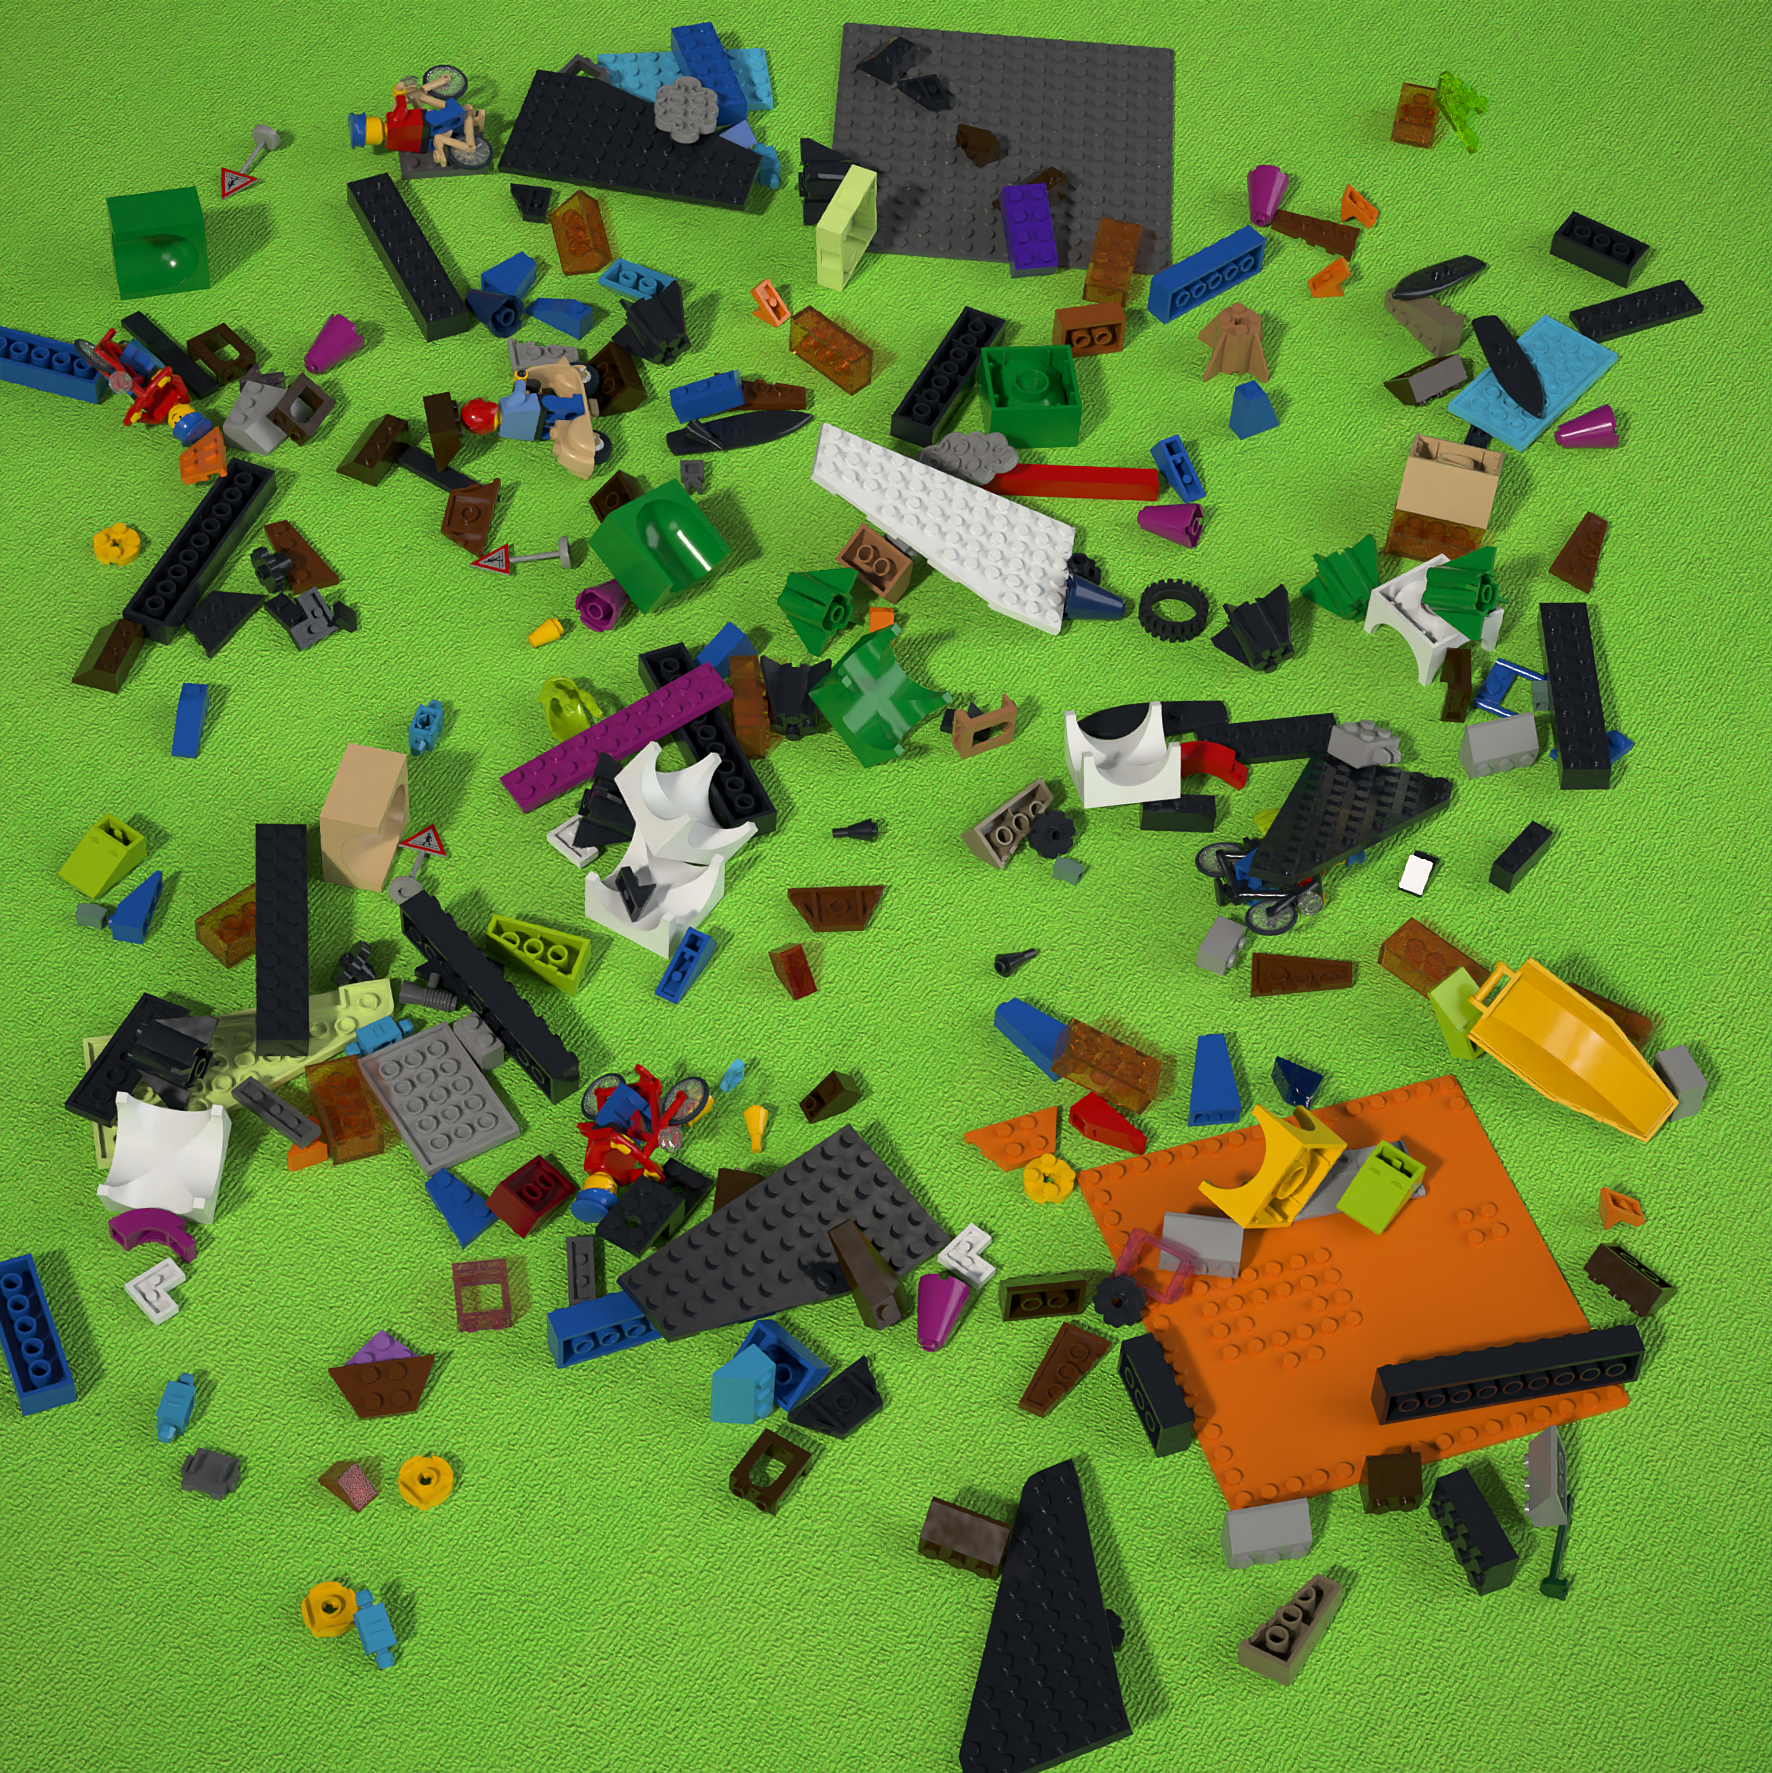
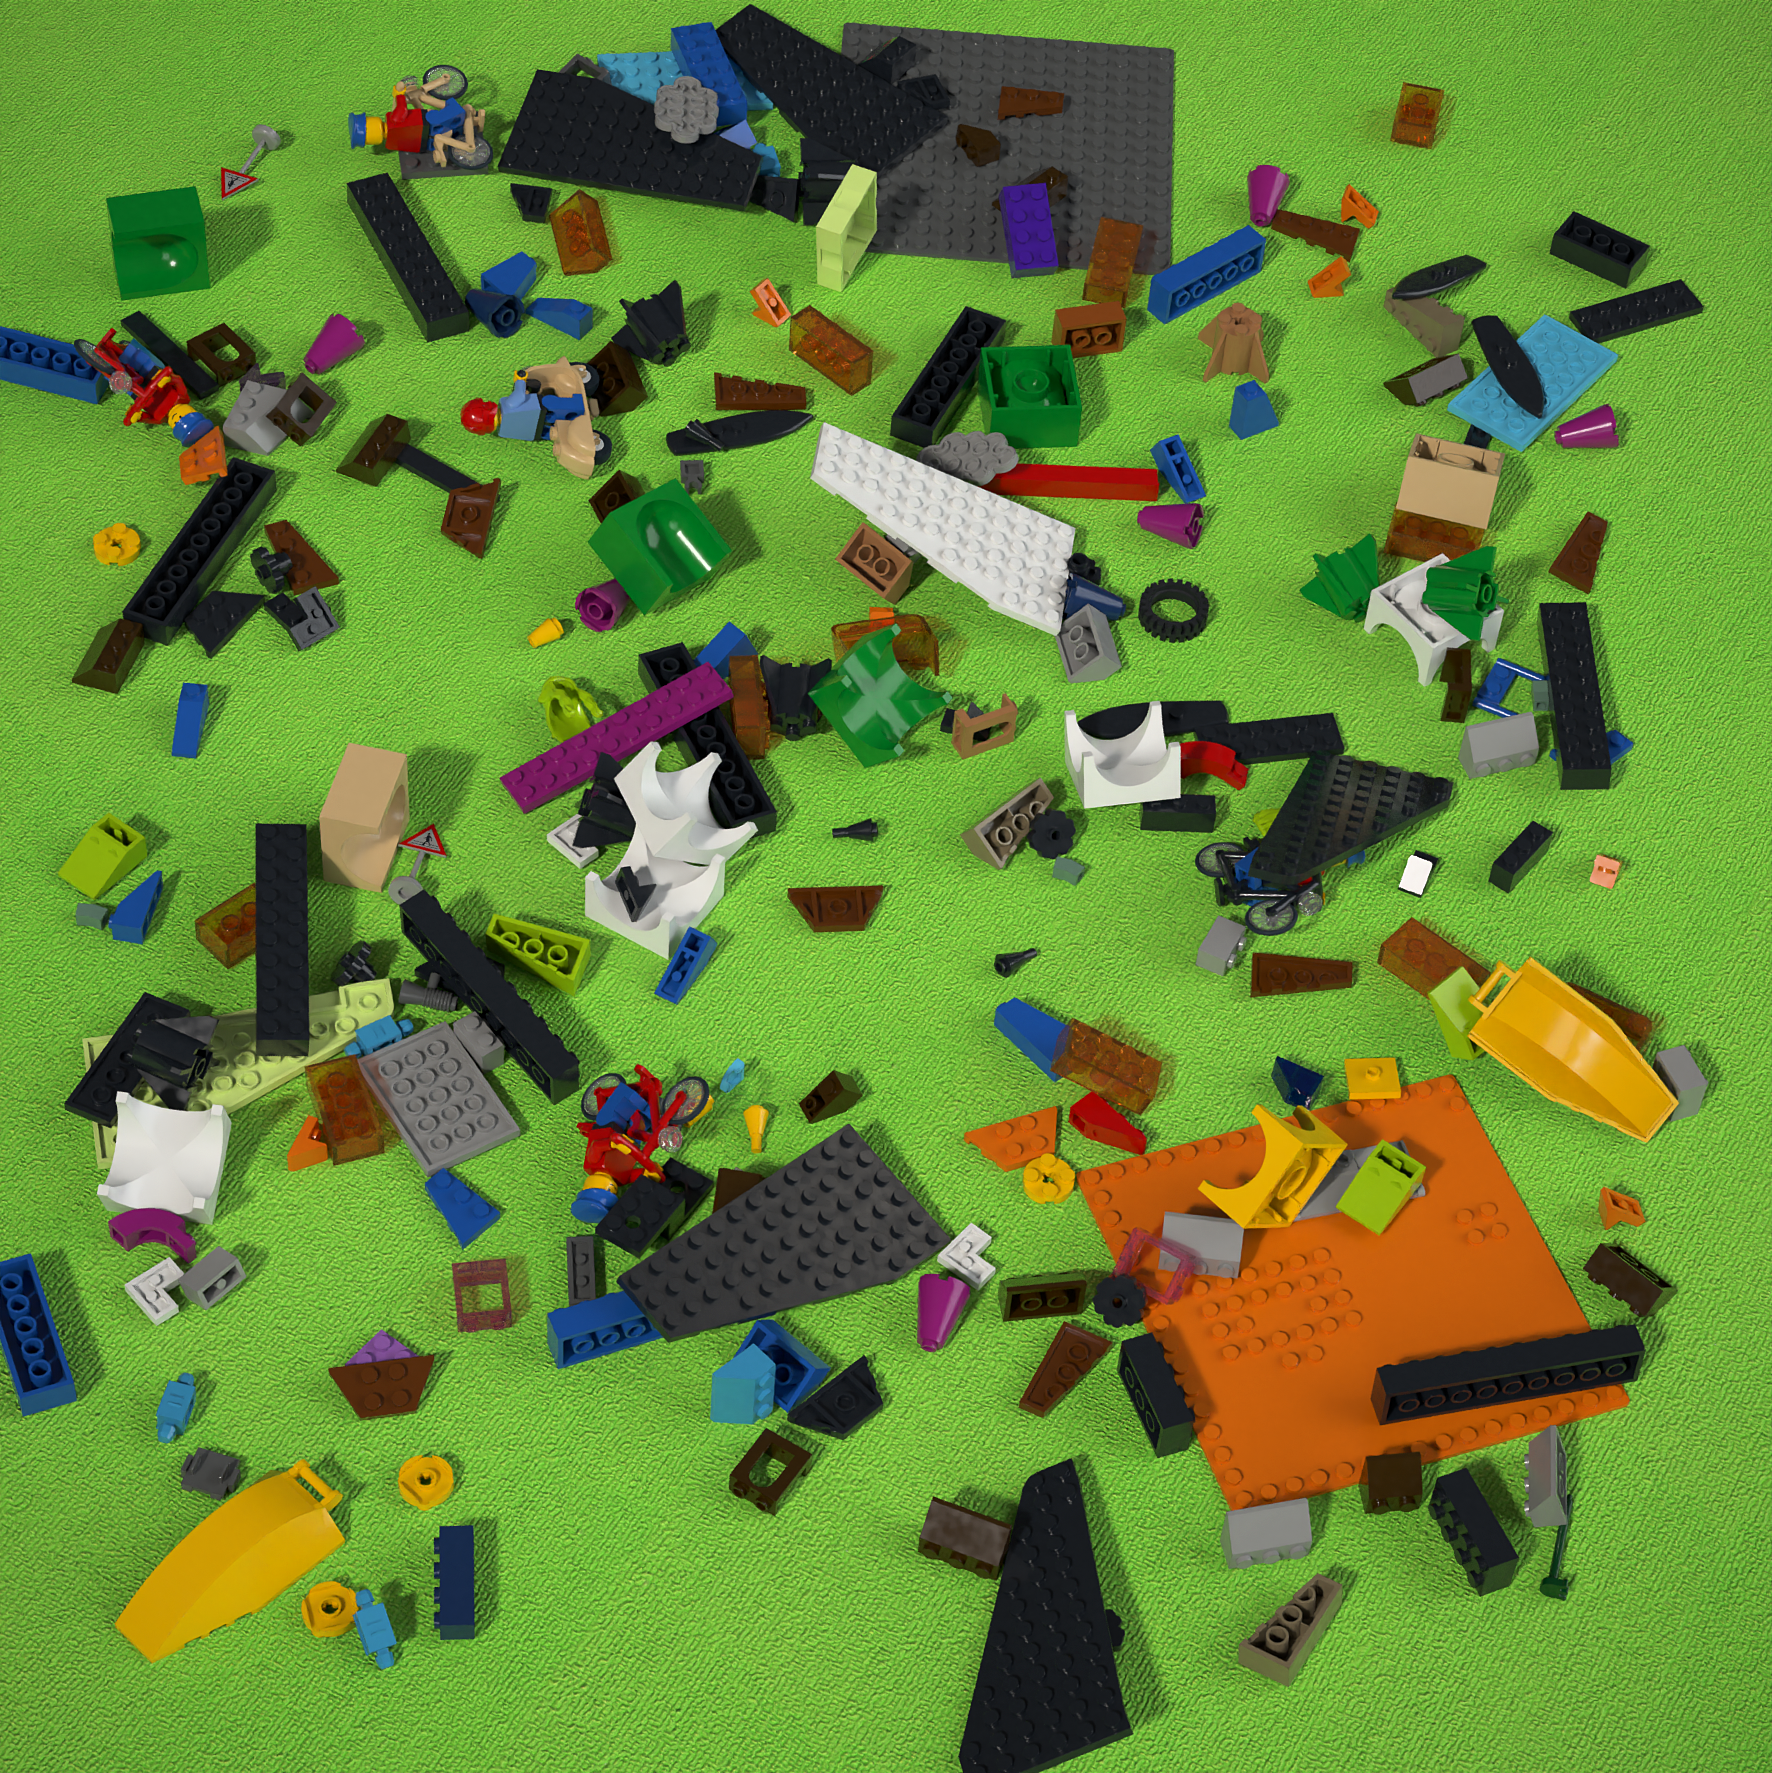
(212, 1278): none -> light grey brick
(234, 1562): none -> yellow windscreen
(276, 1112): dark grey plate -> none
(345, 617): black tile -> none
(349, 1484): clear red slope -> none
(427, 718): dark azure piece -> none
(443, 427): dark brown slope -> none
(456, 1578): none -> dark blue brick
(499, 560): light grey piece -> none
(530, 1196): dark red slope -> none
(533, 355): light grey wing -> none
(633, 280): dark azure slope -> none
(707, 396): blue slope -> none
(777, 195): none -> black wing
(793, 970): clear red slope -> none
(819, 604): green brick -> none
(827, 93): none -> black wing
(871, 1279): dark brown wedge -> none
(913, 645): none -> clear orange windscreen
(1024, 101): none -> reddish brown wing
(1087, 646): none -> light grey slope
(1213, 1087): blue slope -> none
(1258, 632): black brick -> none
(1364, 744): light grey hinge -> none
(1372, 1078): none -> yellow plate
(1454, 103): clear neon green wing -> none
(1605, 871): none -> orange slope

